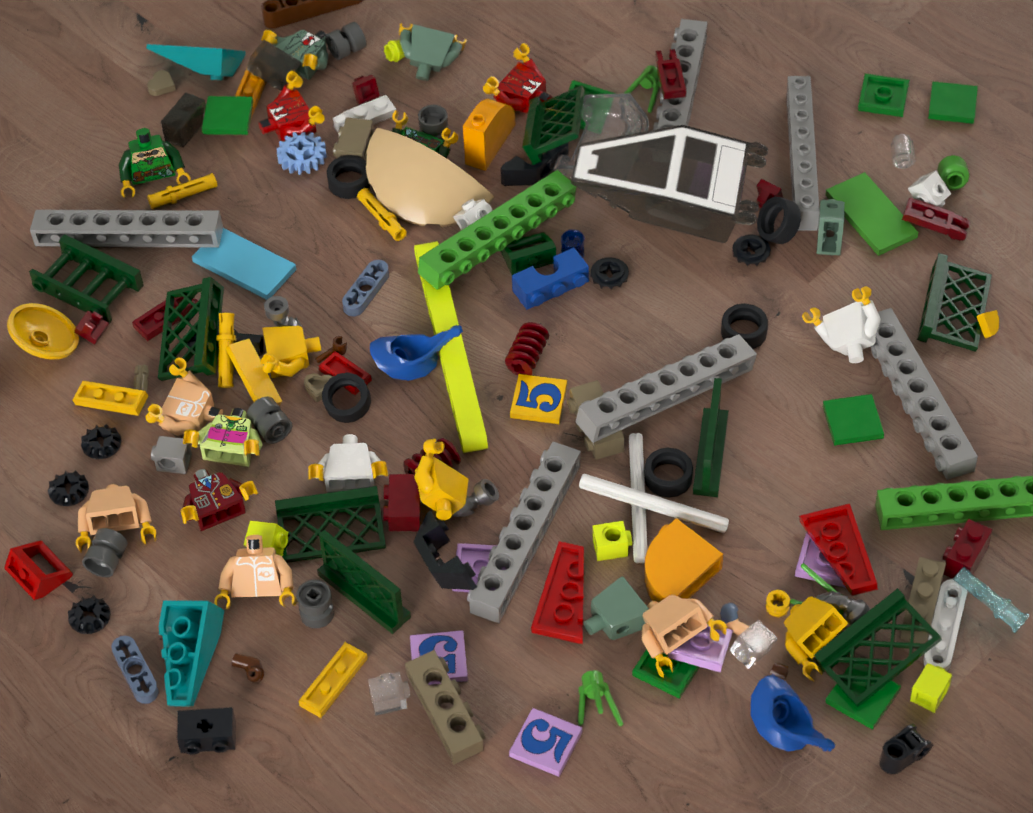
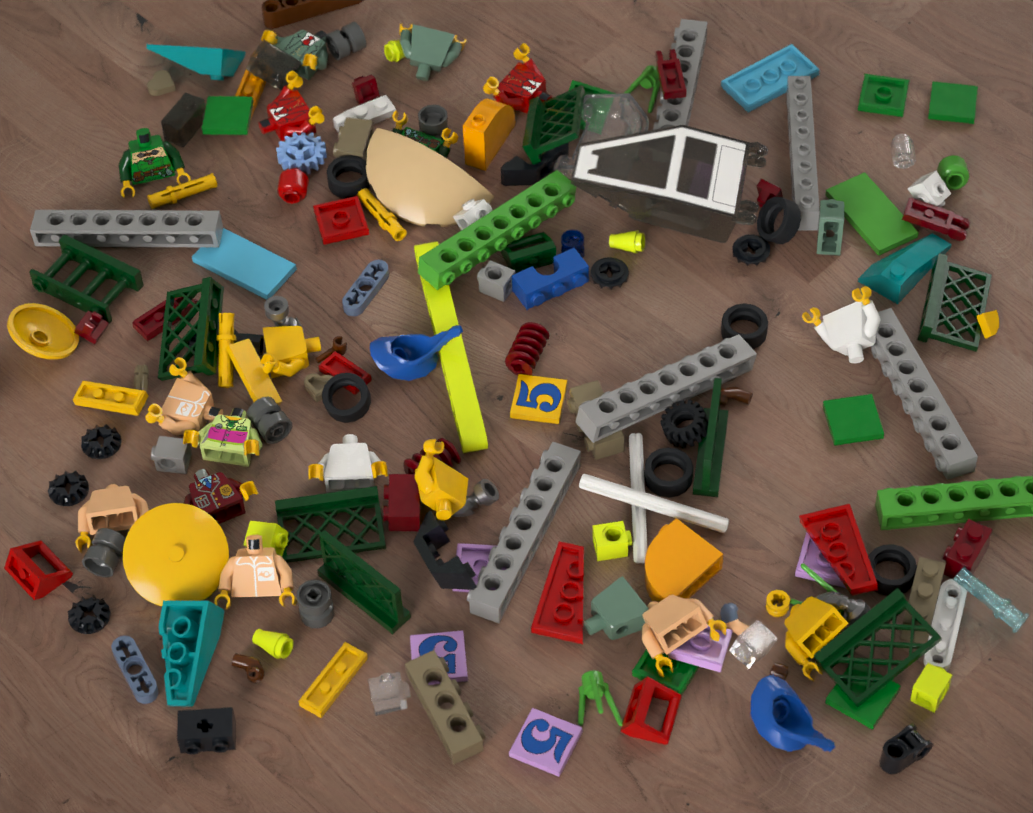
(175, 554): none -> yellow dish
(275, 643): none -> neon yellow cone
(293, 185): none -> red head
(341, 220): none -> red plate
(495, 280): none -> light grey brick
(628, 241): none -> neon yellow cone
(638, 706): none -> red tile
(687, 434): none -> black tyre
(736, 394): none -> reddish brown arm
(768, 77): none -> medium azure tile
(896, 554): none -> black tyre
(903, 270): none -> teal wedge

